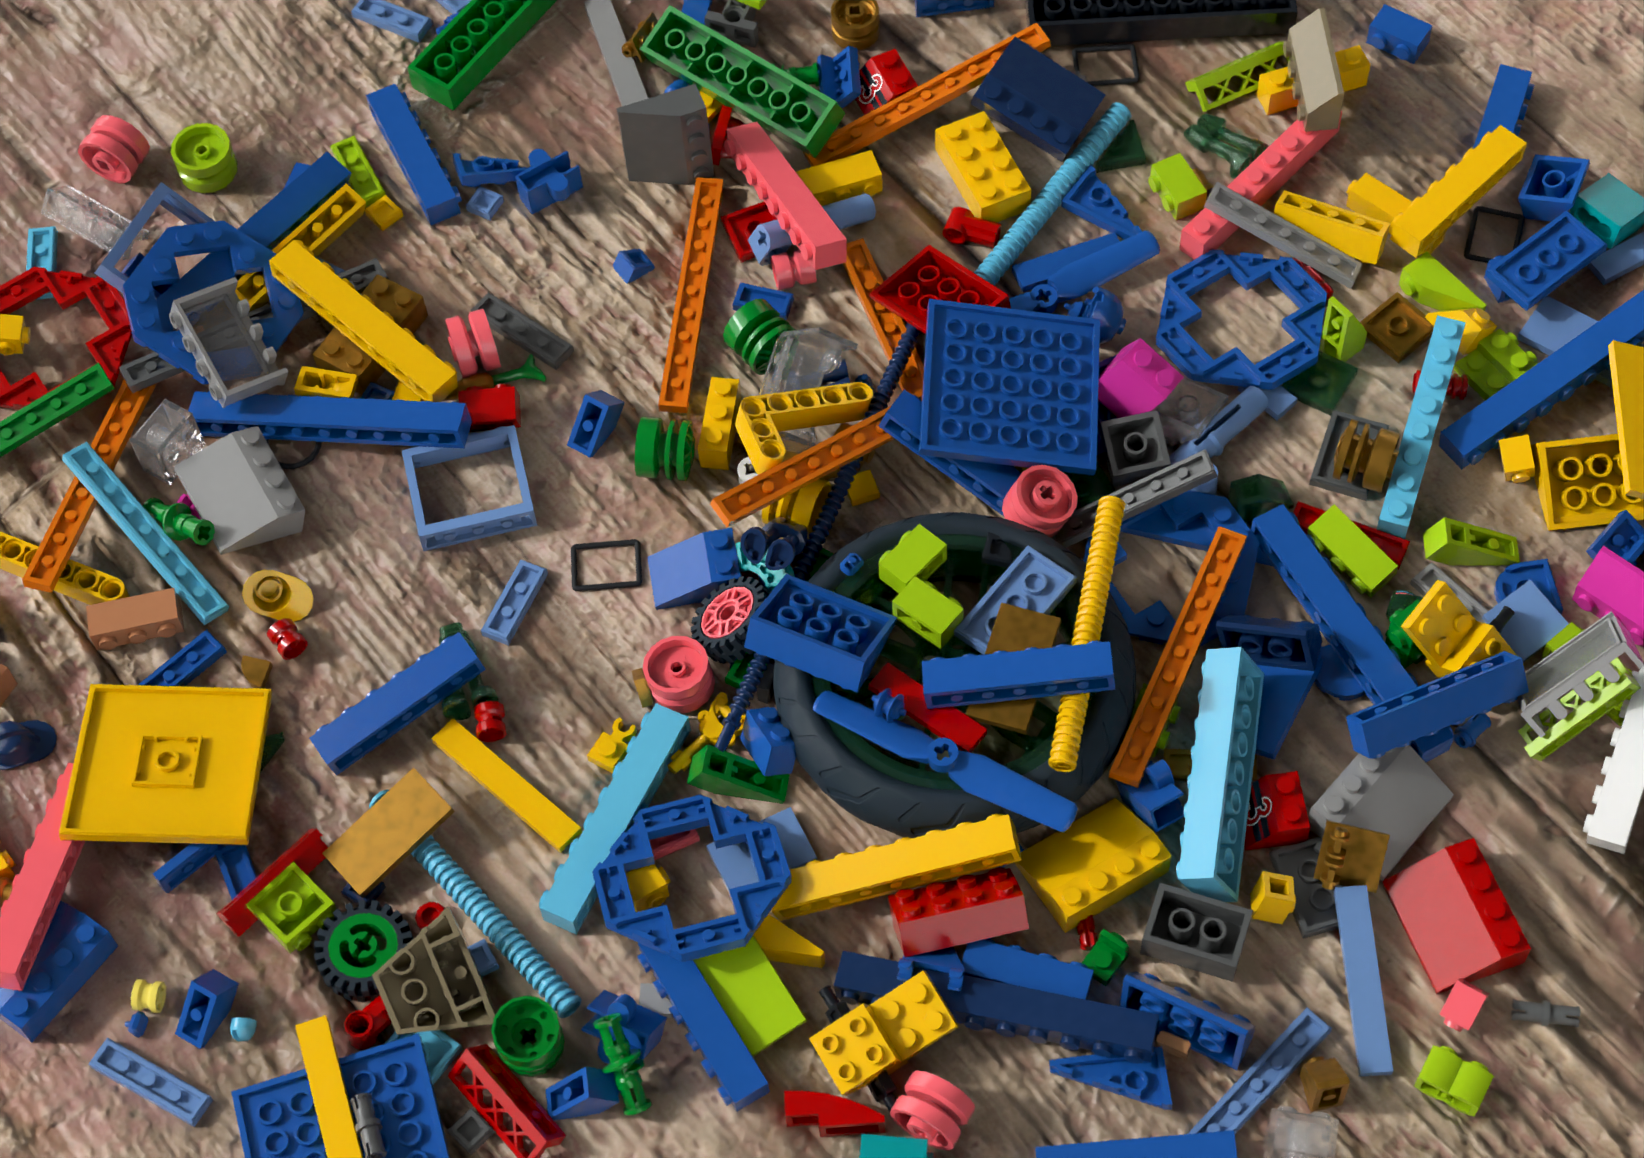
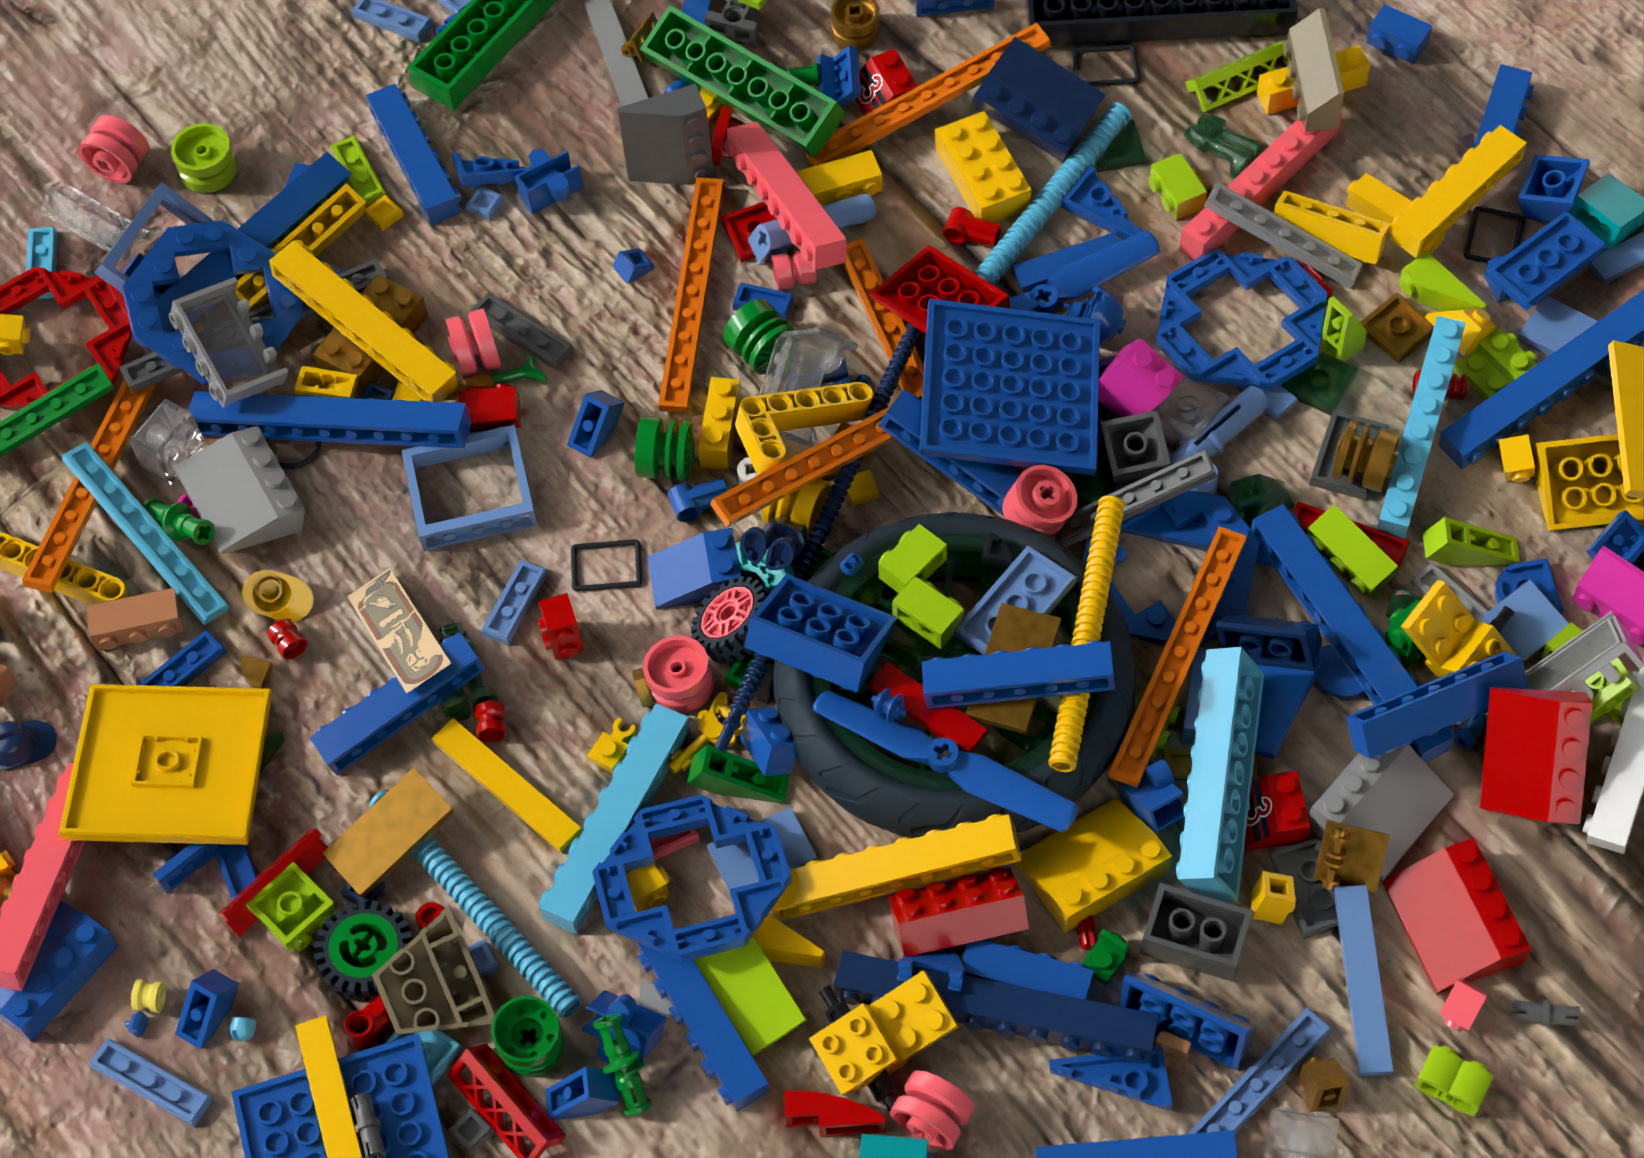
(398, 630): none -> sticker
(559, 627): none -> red brick
(690, 500): none -> blue piece
(1192, 703): none -> medium blue tile
(1536, 753): none -> red slope

